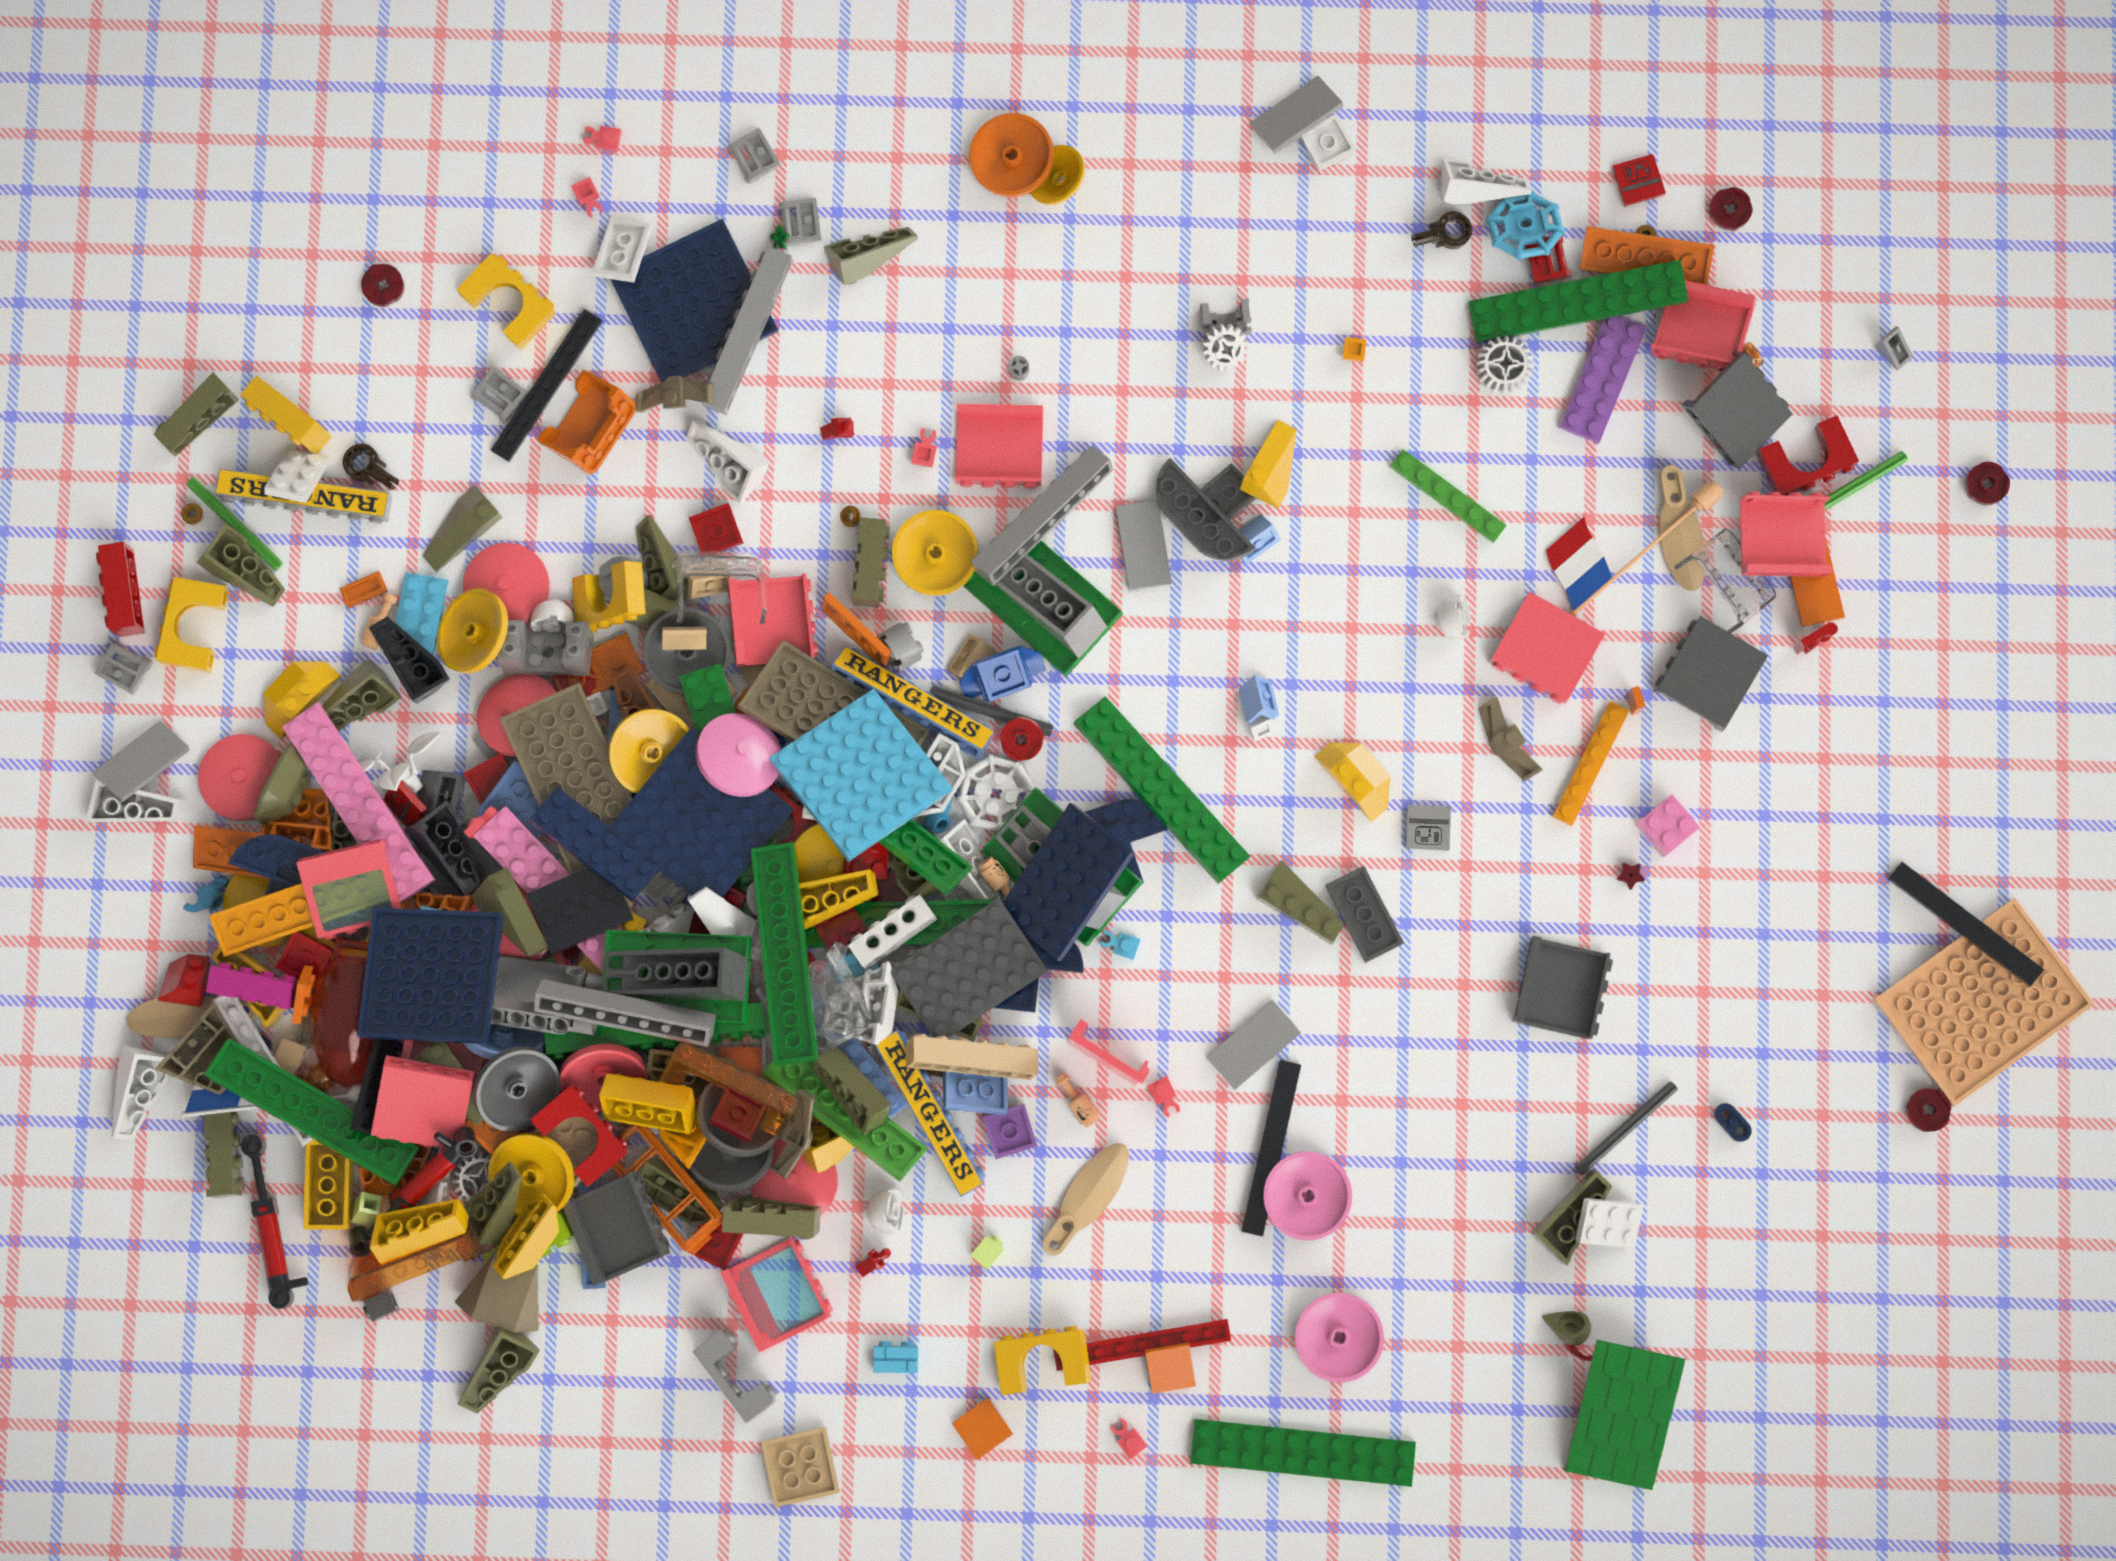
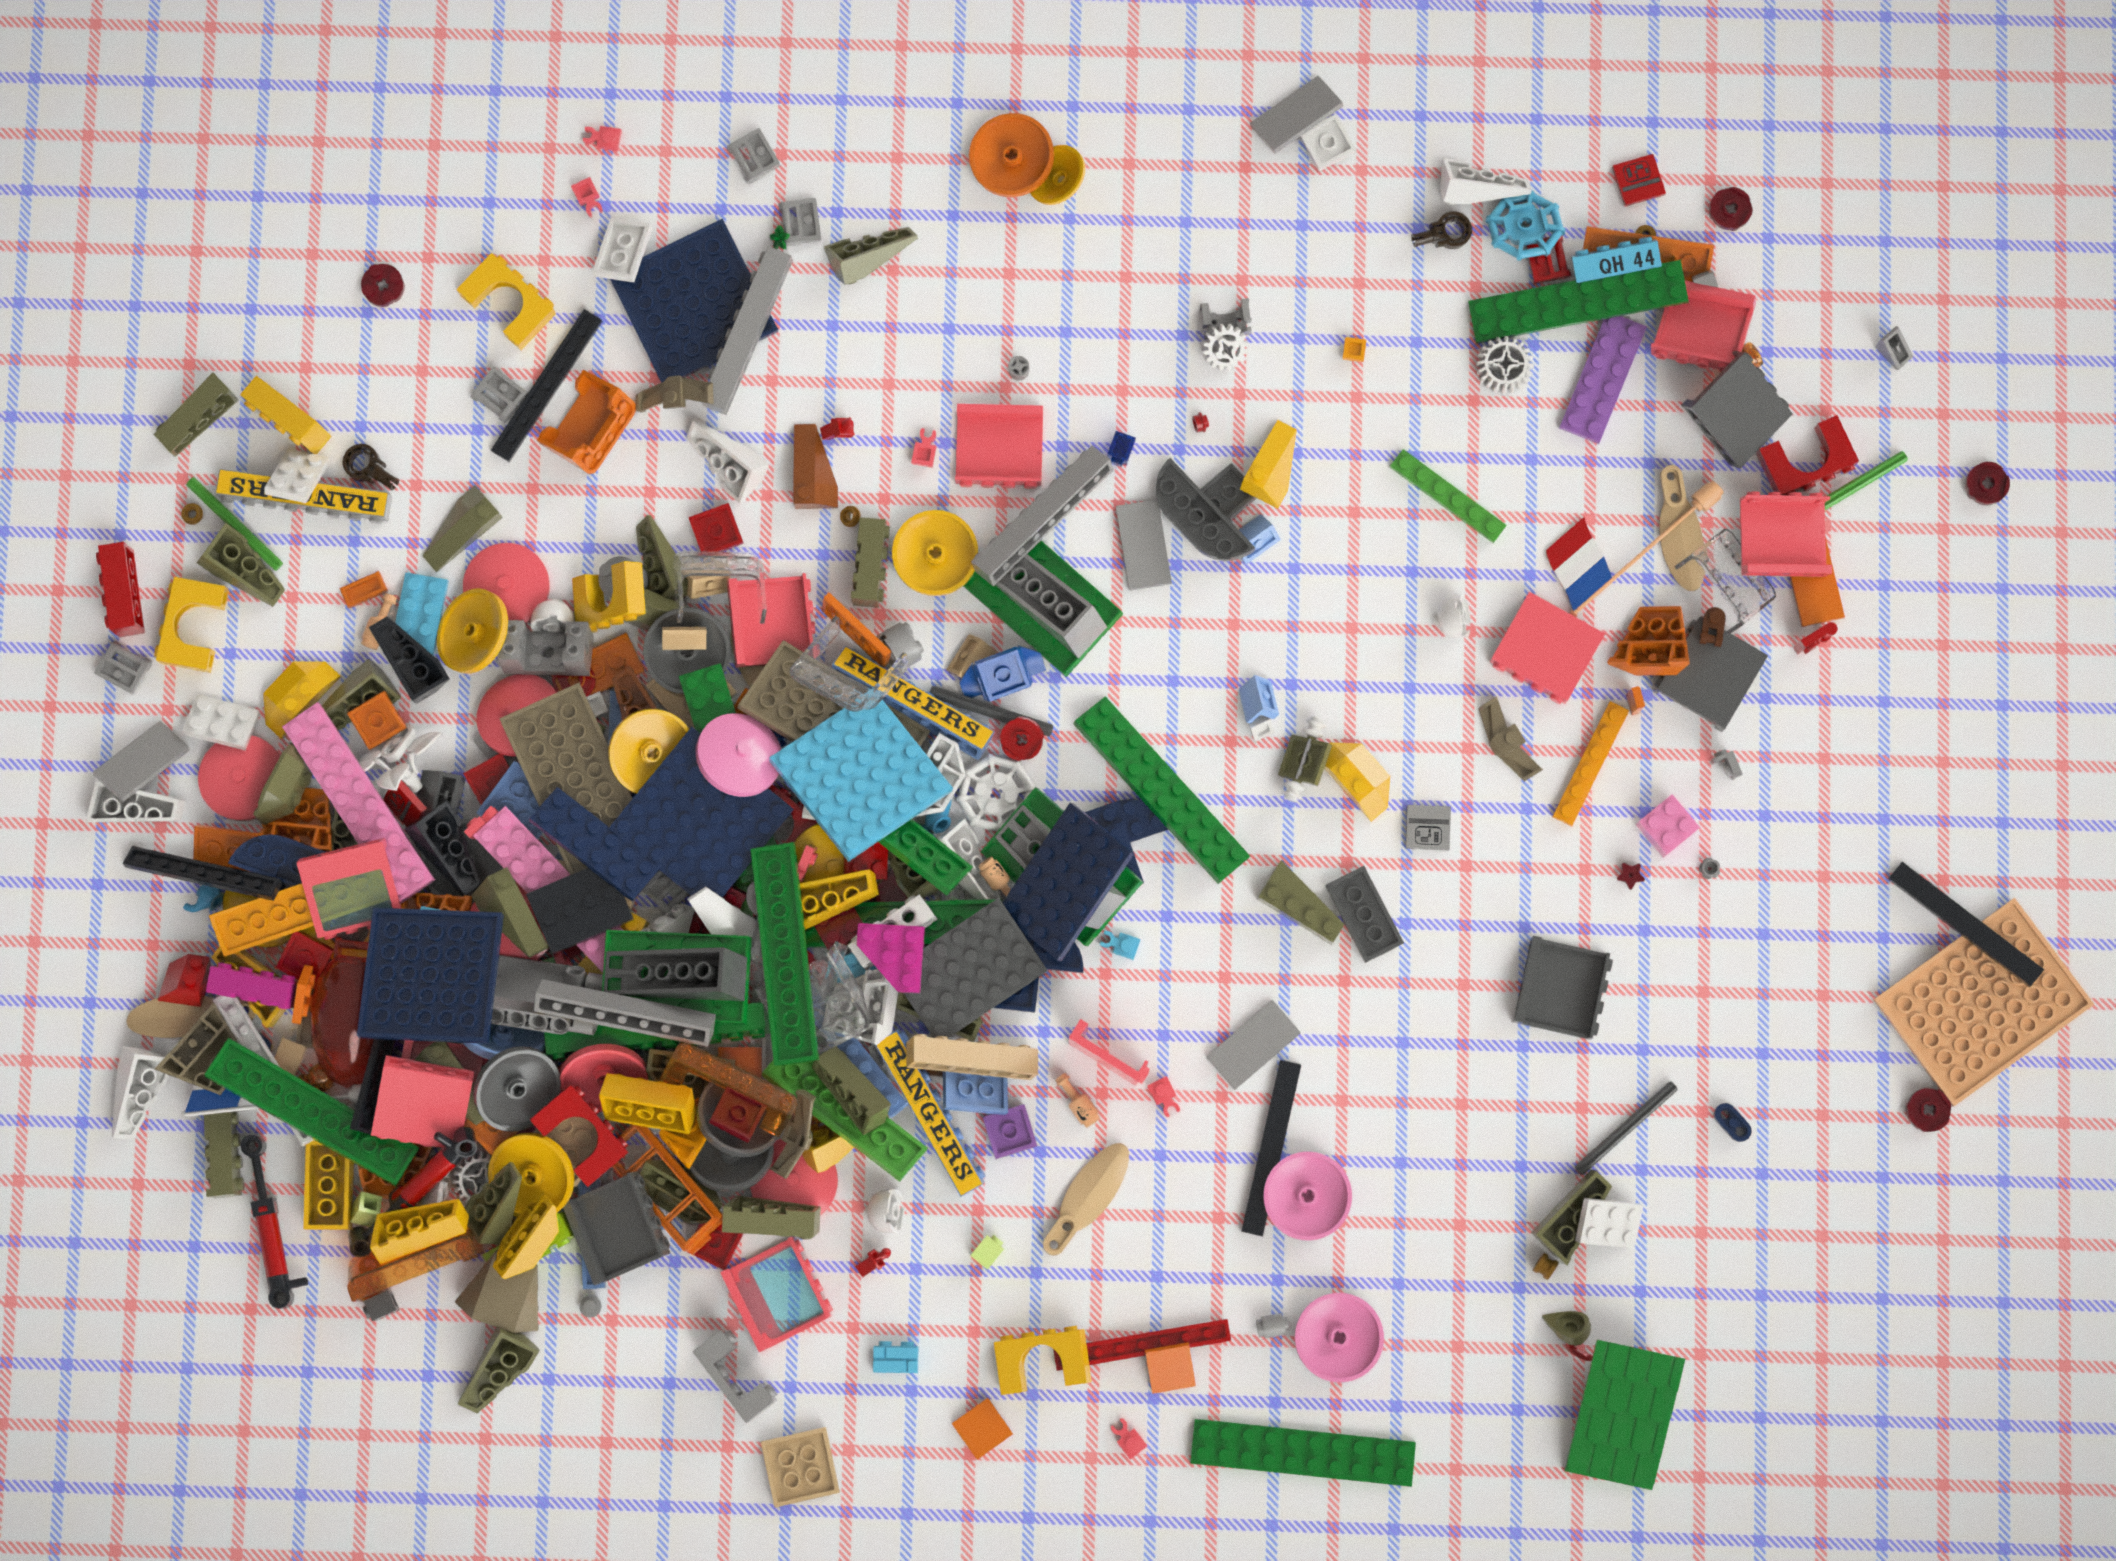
(203, 873): none -> black tile
(221, 722): none -> white plate
(377, 720): none -> orange tile
(398, 744): none -> white plate
(590, 1306): none -> light grey plate
(808, 858): none -> coral plate
(812, 475): none -> dark orange wedge
(835, 686): none -> clear windscreen
(895, 953): none -> dark pink plate
(1121, 449): none -> clear blue brick
(1200, 422): none -> red plate
(1272, 1325): none -> light grey brick
(1304, 759): none -> olive plate
(1545, 1266): none -> pearl gold wheel
(1616, 260): none -> medium azure brick
(1653, 643): none -> orange wedge
(1705, 278): none -> light grey slope
(1709, 862): none -> light grey plate
(1713, 619): none -> reddish brown plate
(1731, 764): none -> light grey bracket

